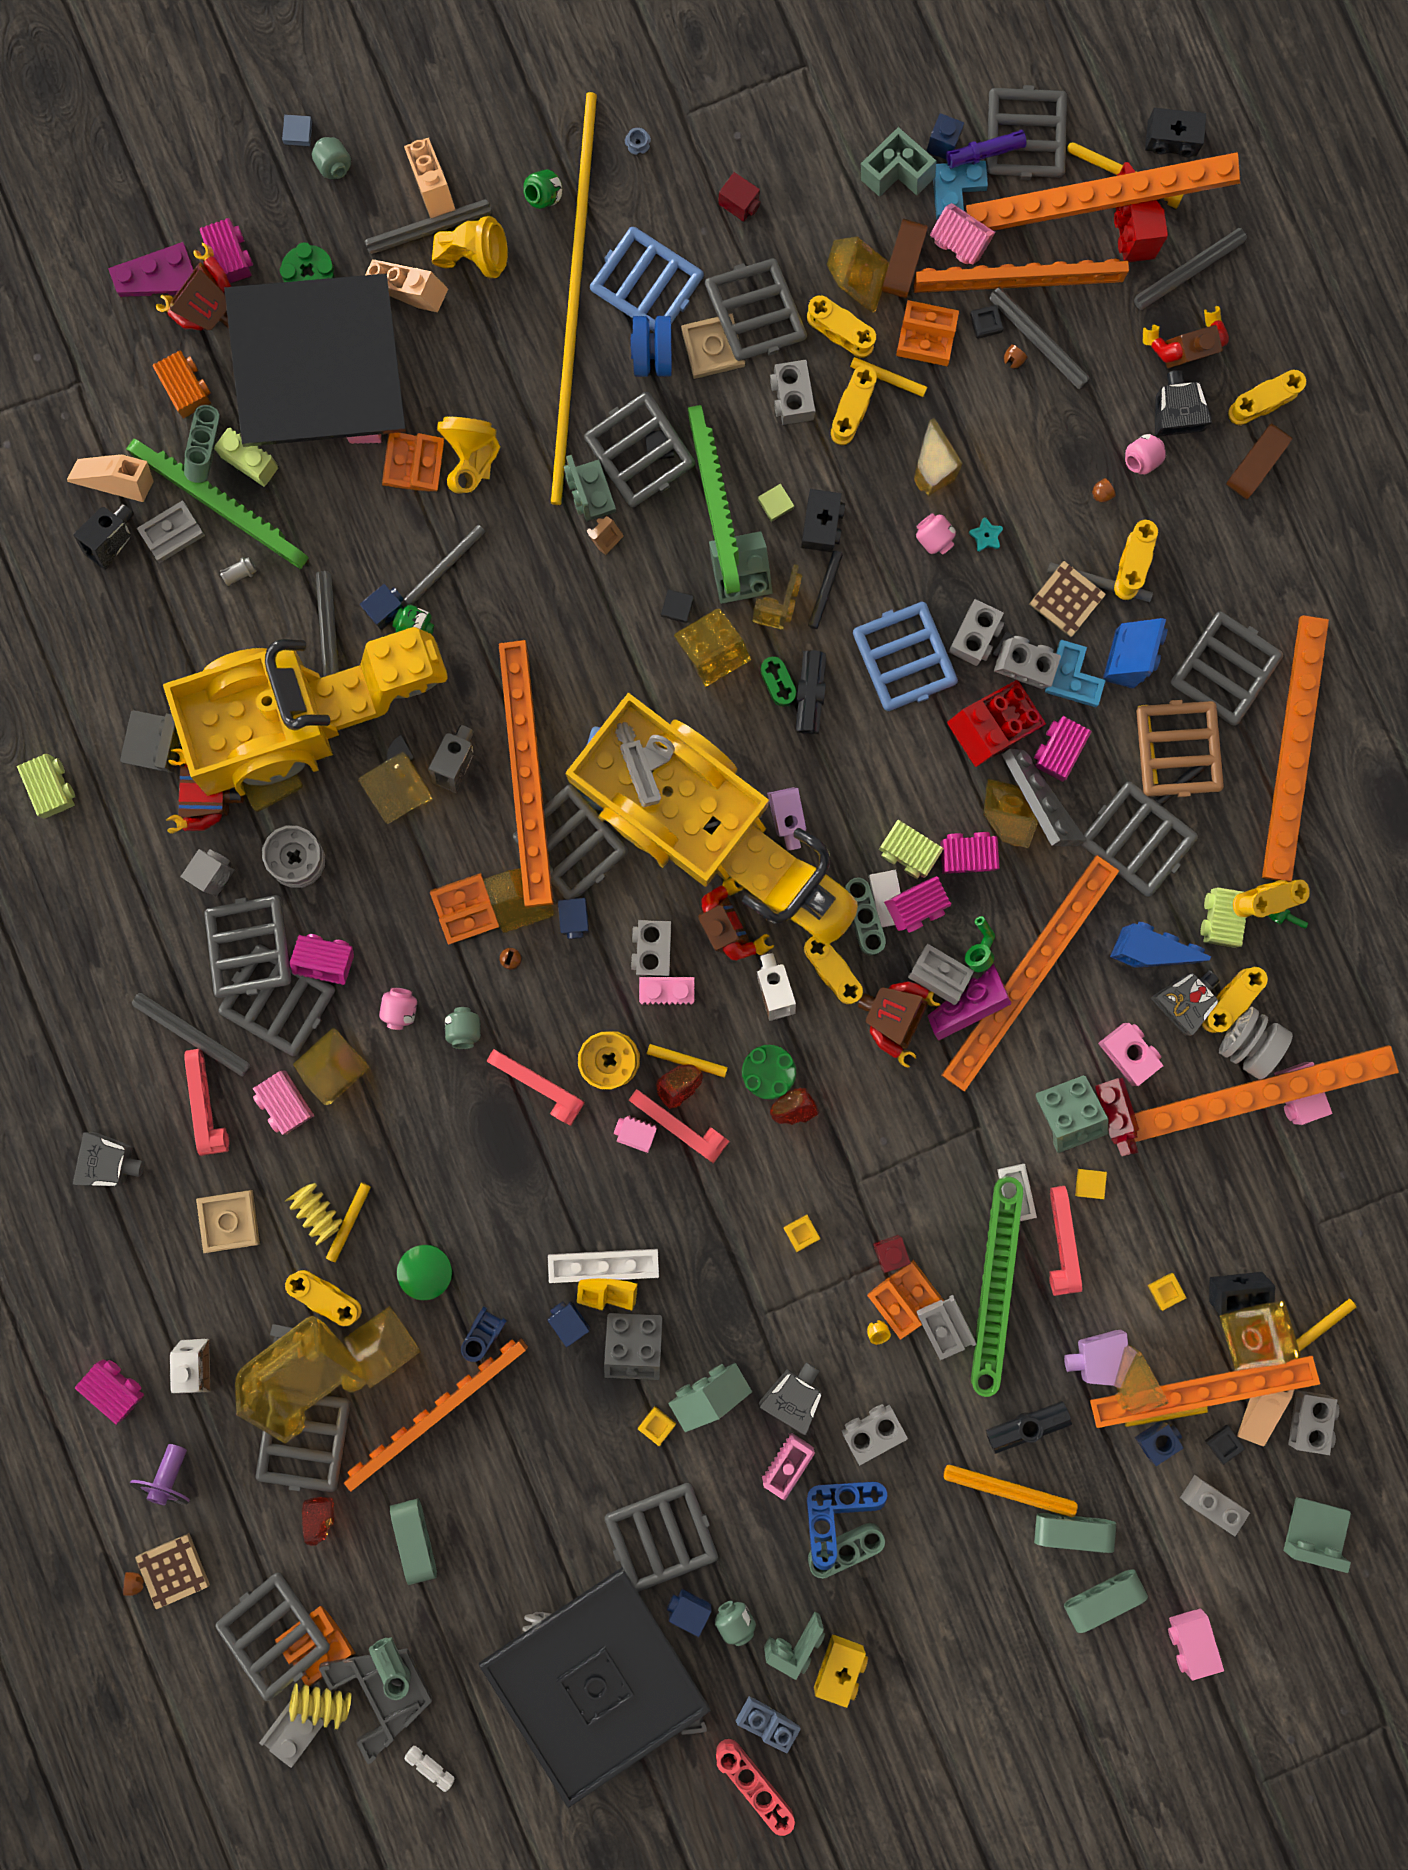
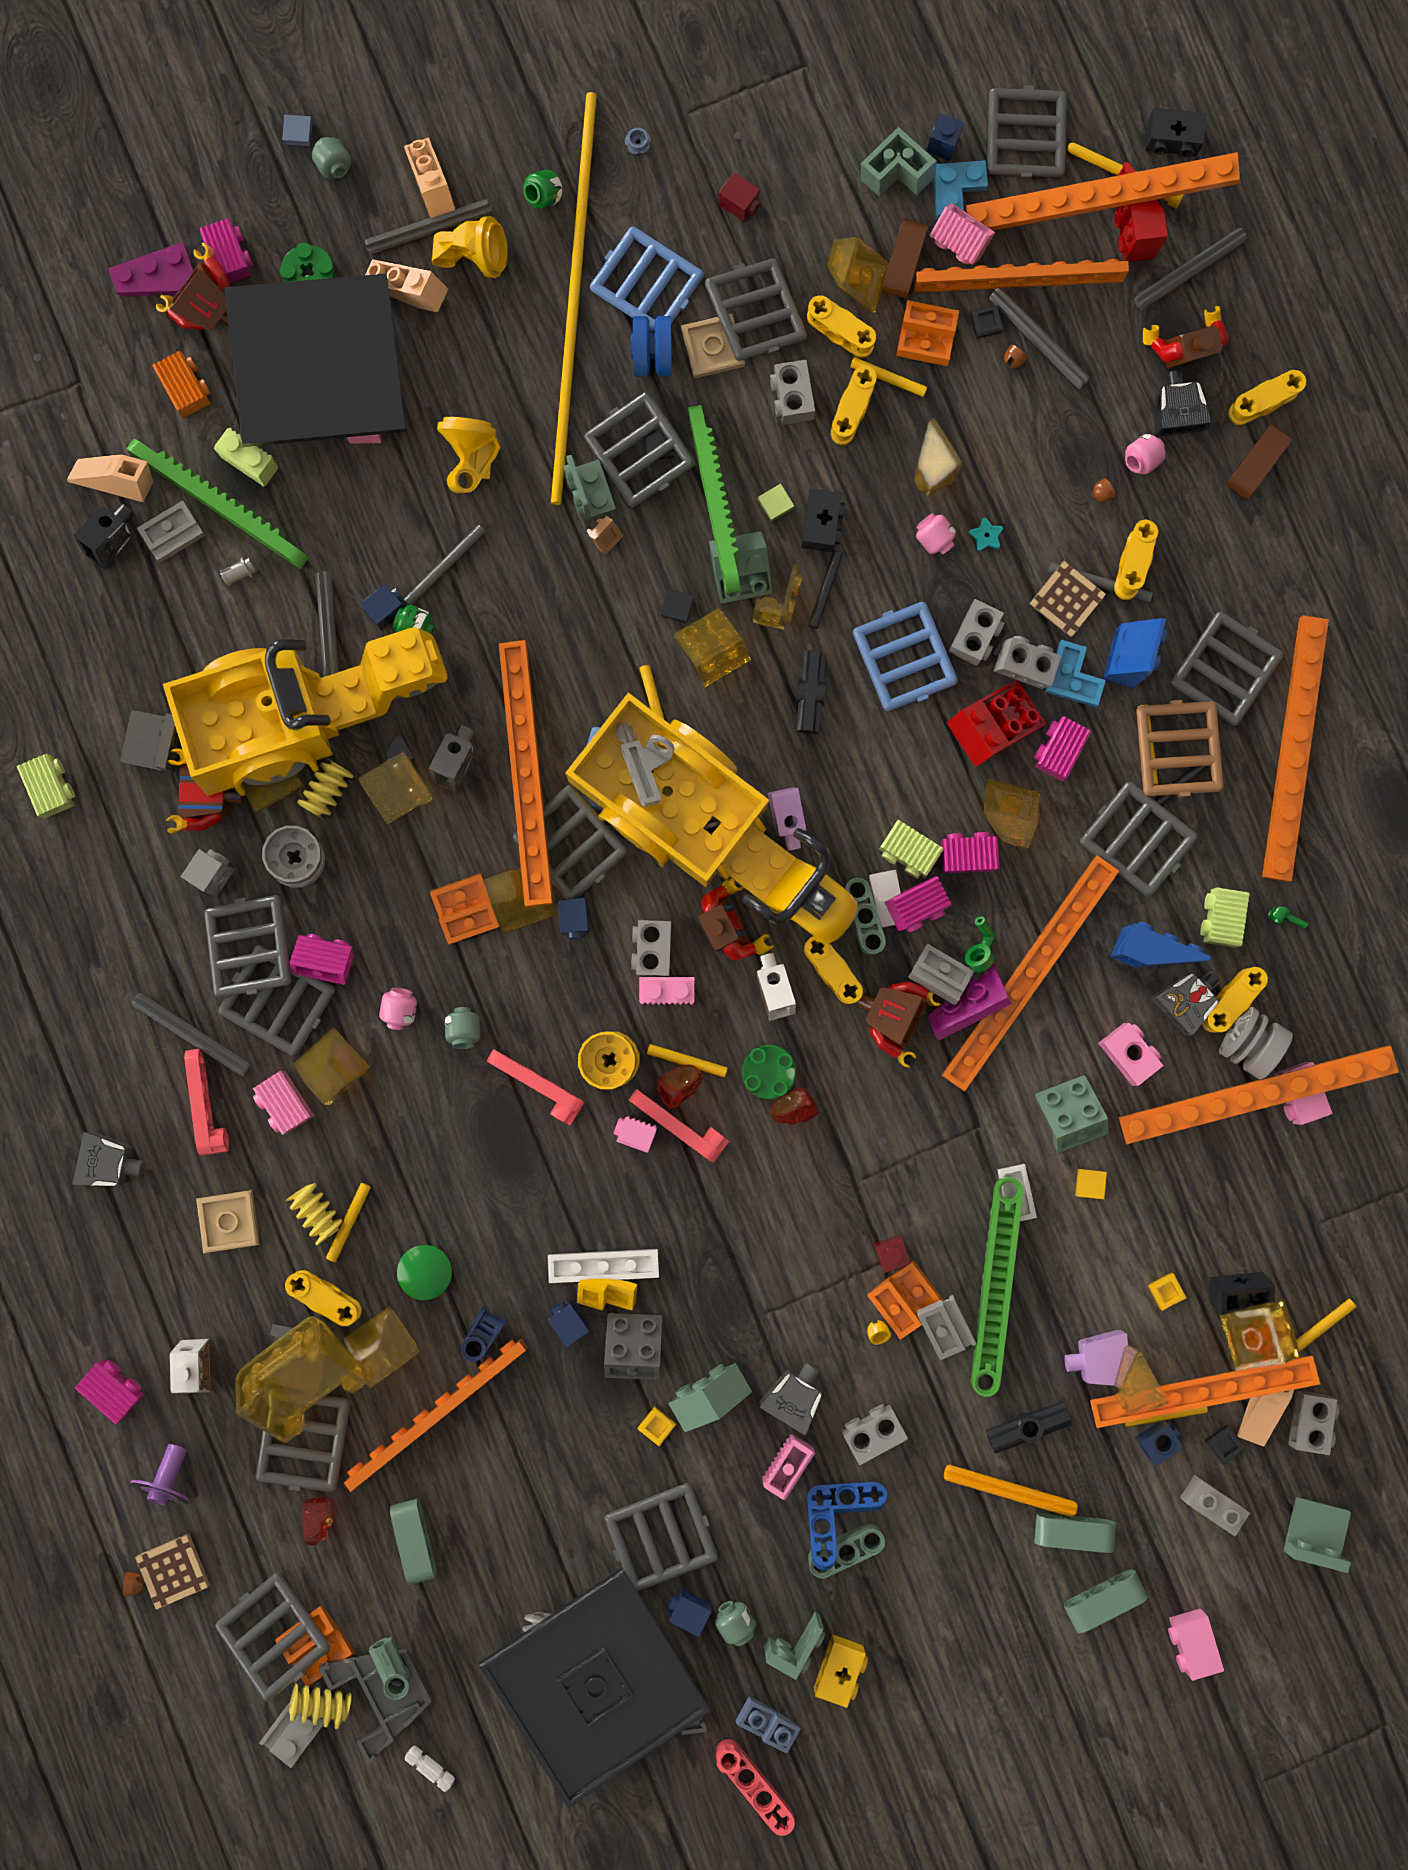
(201, 443): sand green beam -> none
(325, 789): none -> light yellow piece
(413, 461): orange slope -> none
(514, 961): dark orange hinge -> none
(651, 690): none -> yellow bar
(772, 684): green beam -> none
(801, 1233): yellow tile -> none
(978, 151): dark purple pin -> none
(1045, 805): dark grey wing -> none
(1069, 1278): coral beam -> none
(1120, 1115): dark red hinge -> none
(1271, 898): yellow piece -> none

